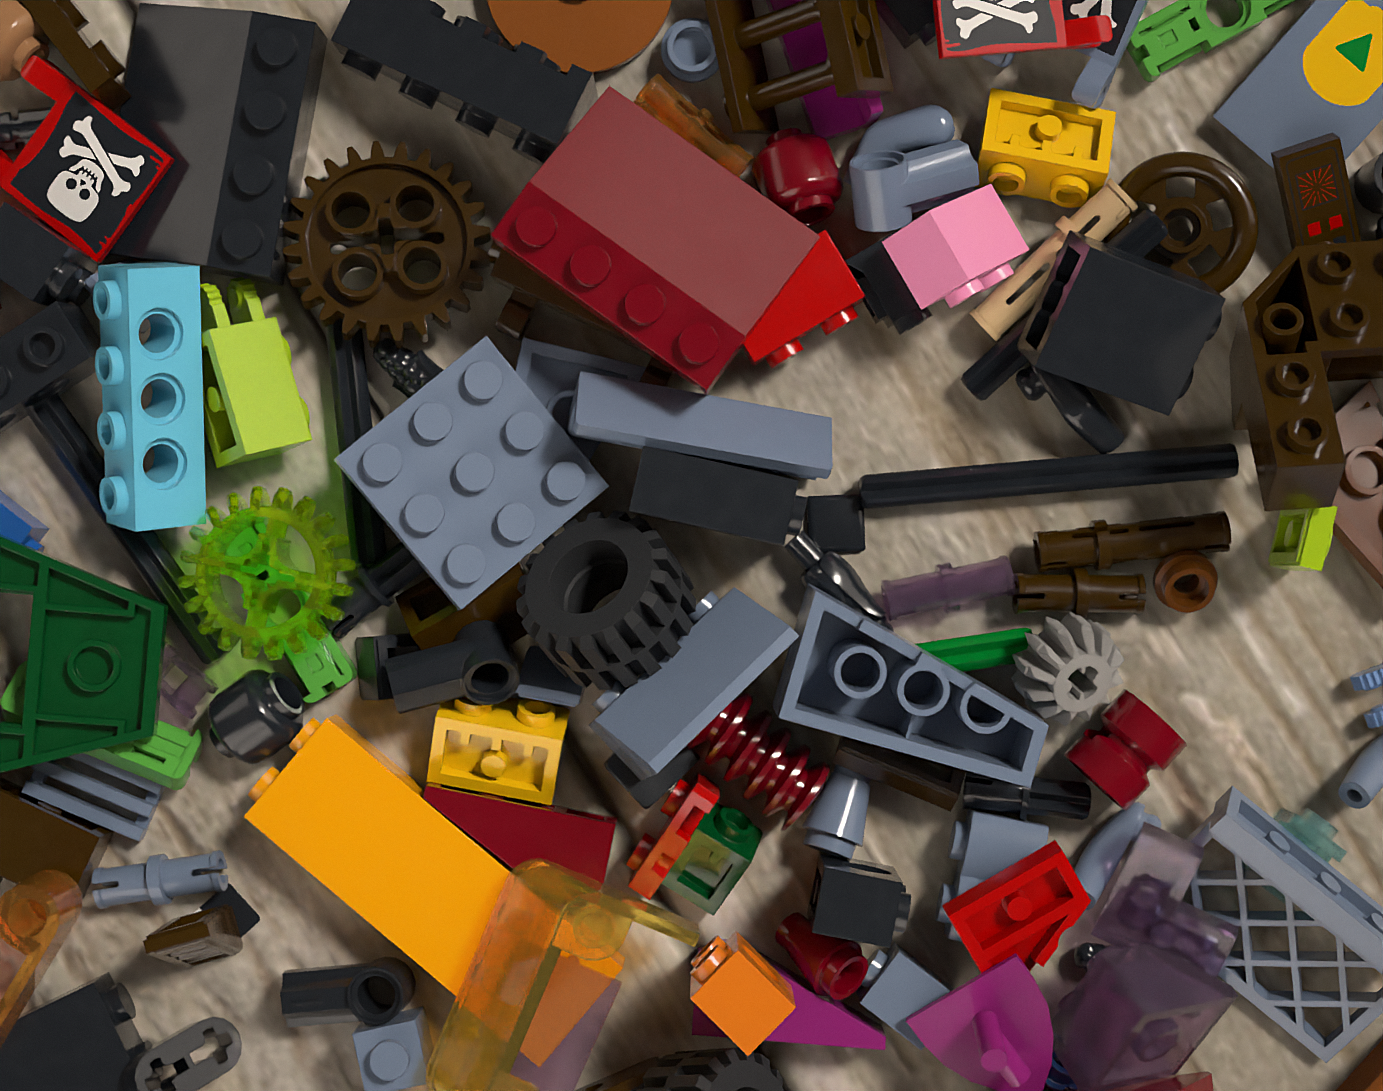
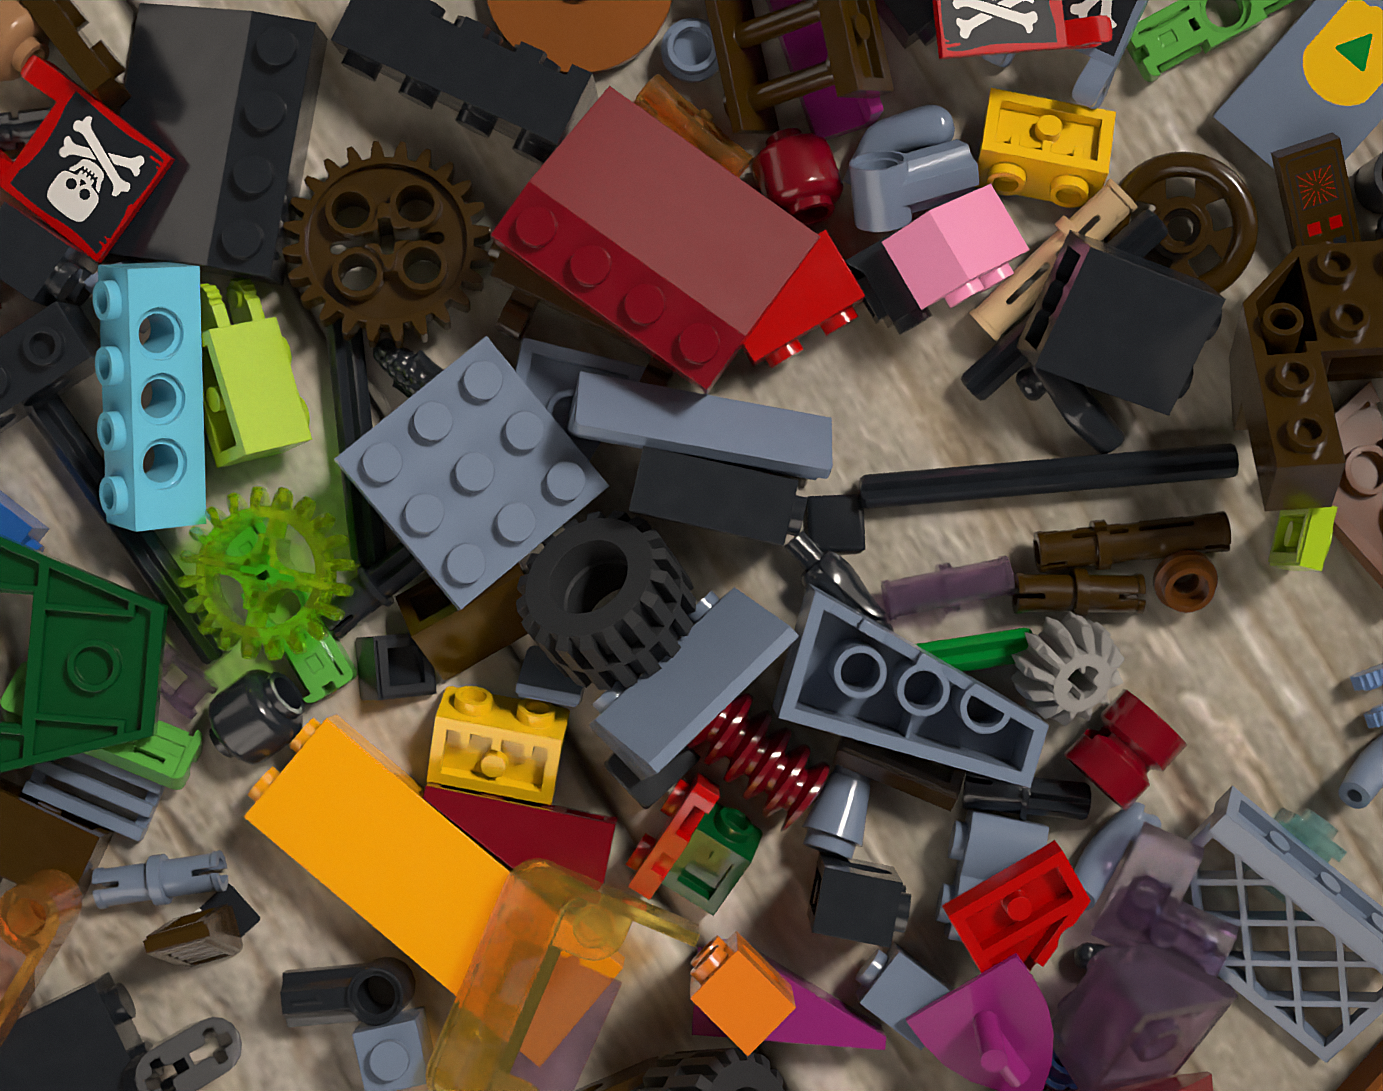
(472, 666): black piece -> none
(827, 962): dark red cone -> none

